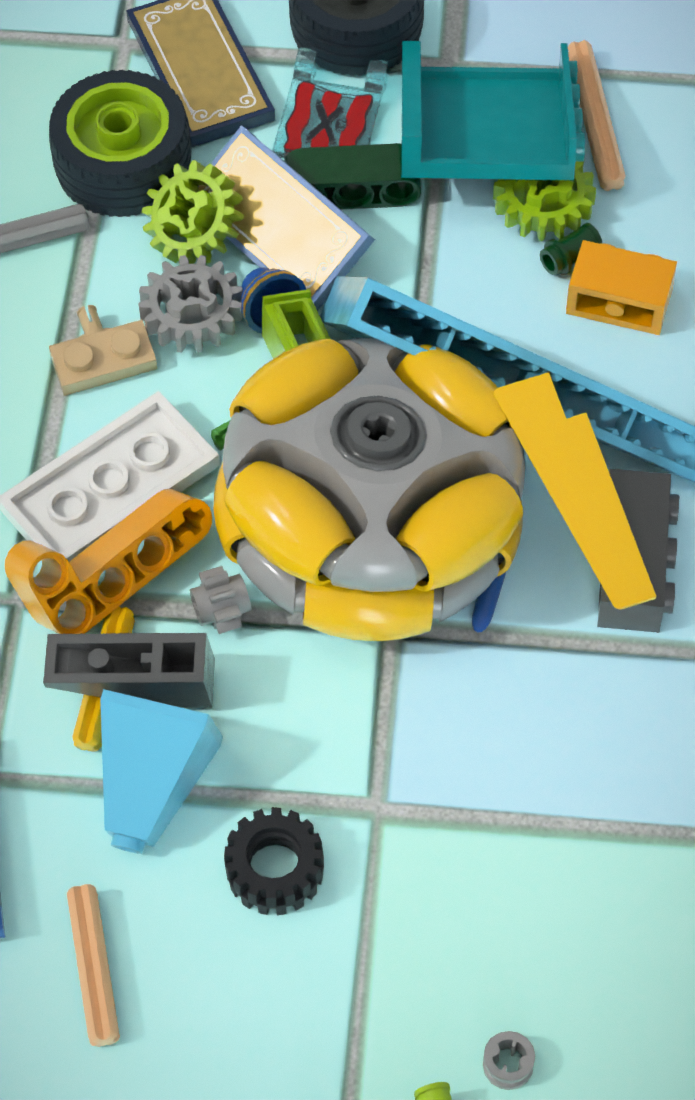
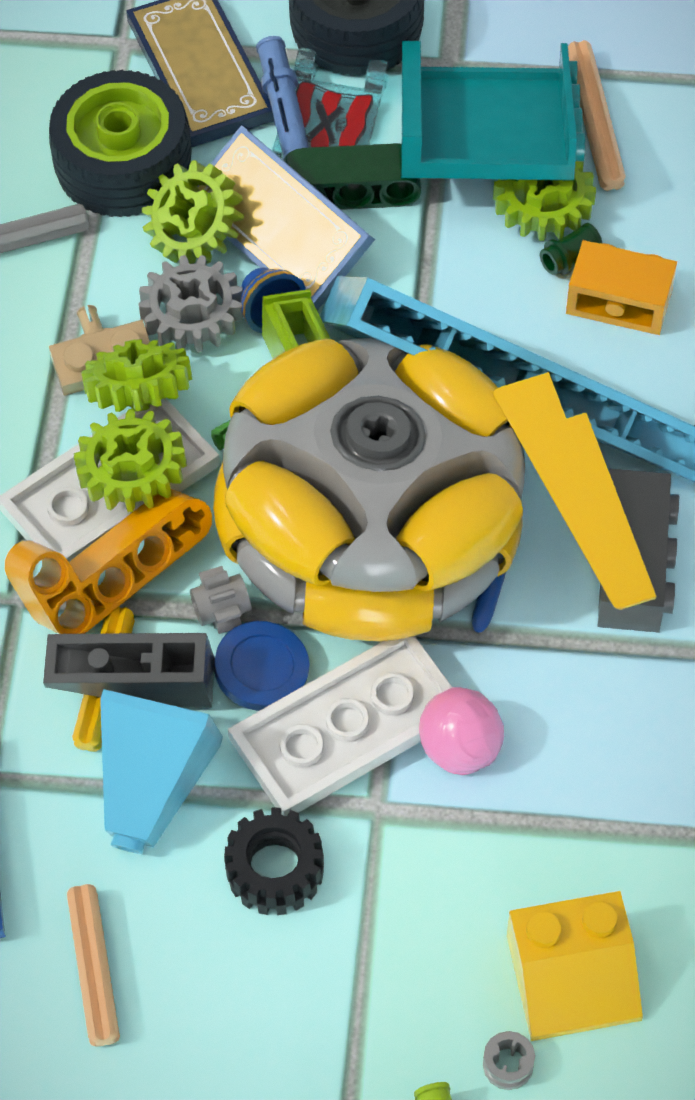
(130, 460): none -> lime gear
(137, 375): none -> lime gear
(260, 664): none -> blue piece
(280, 84): none -> medium blue pin
(339, 724): none -> white plate
(461, 731): none -> bright pink piece
(575, 965): none -> yellow slope

